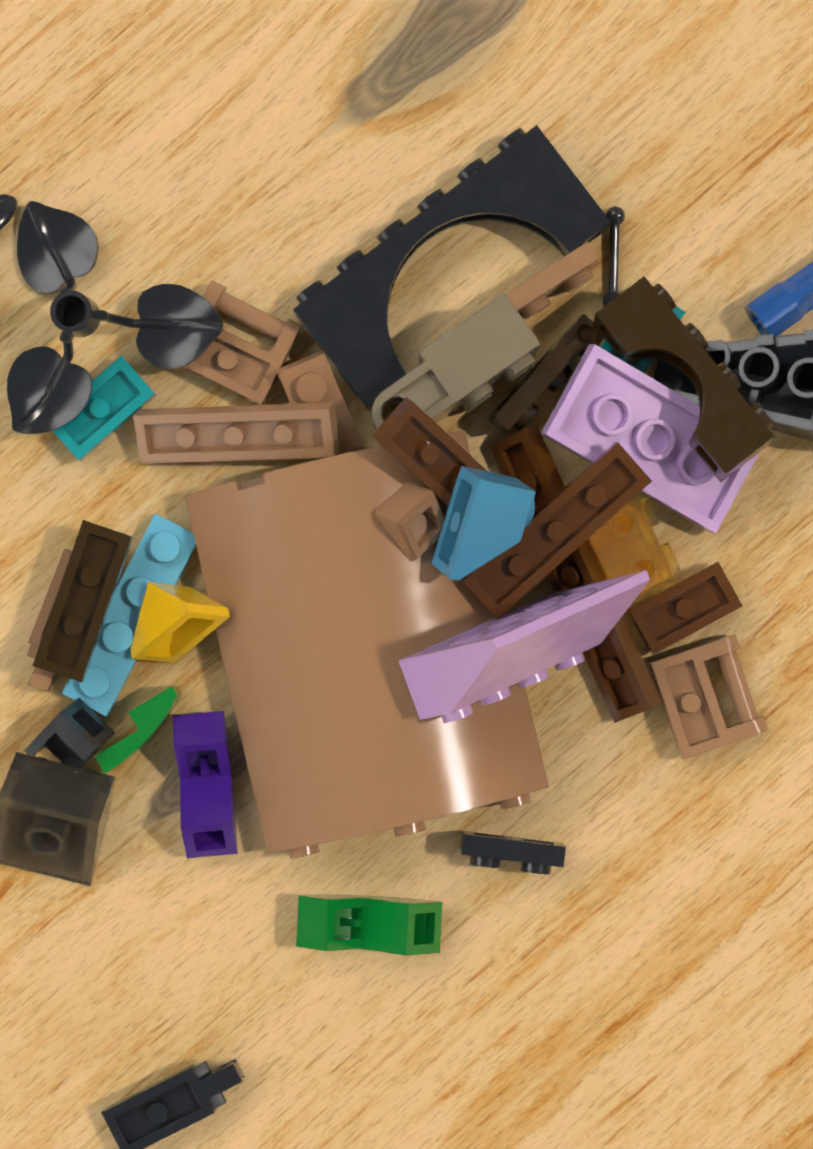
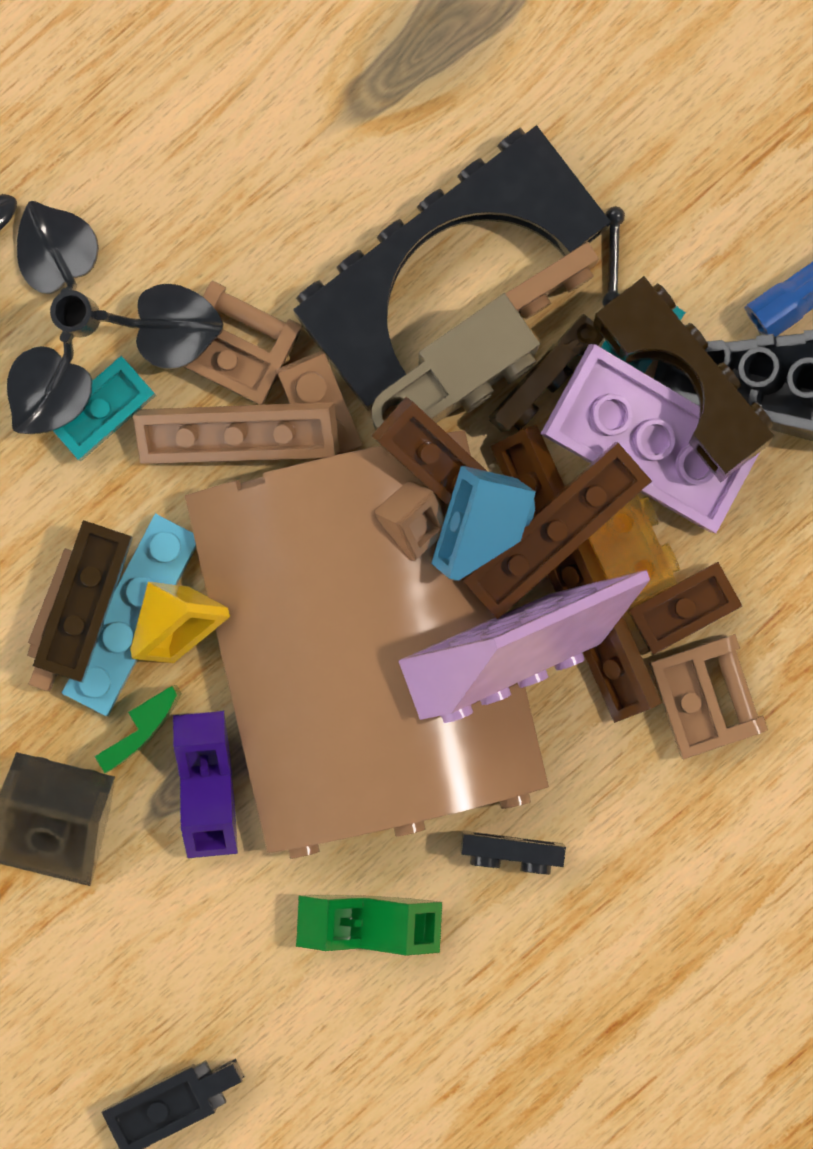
(73, 735): black panel -> none

